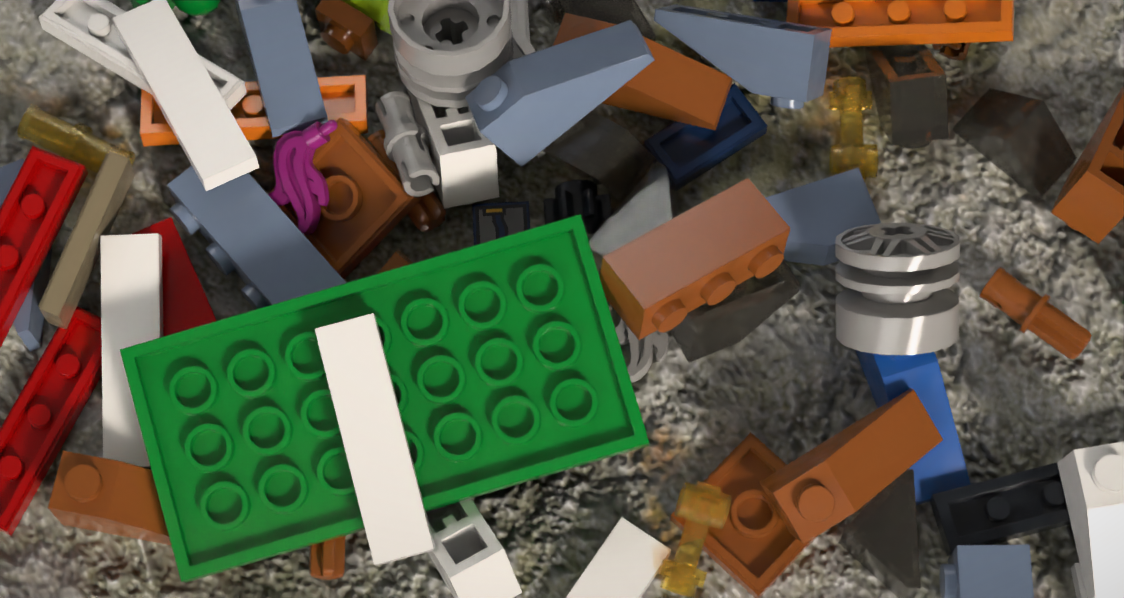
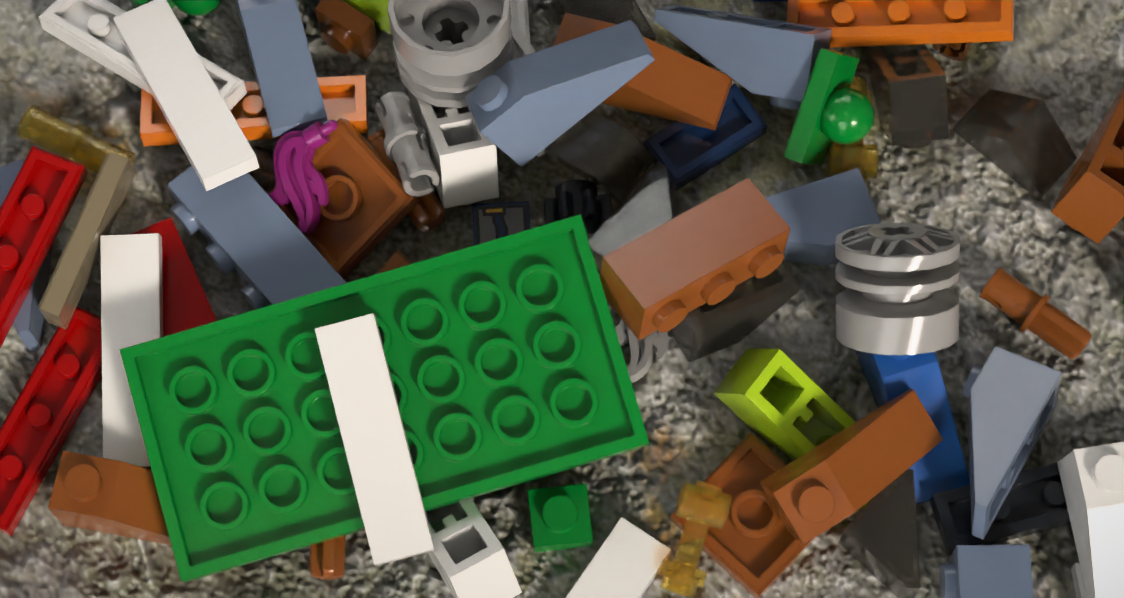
(560, 518): none -> green plate
(781, 402): none -> lime slope
(829, 110): none -> green tile
(1005, 418): none -> sand blue slope

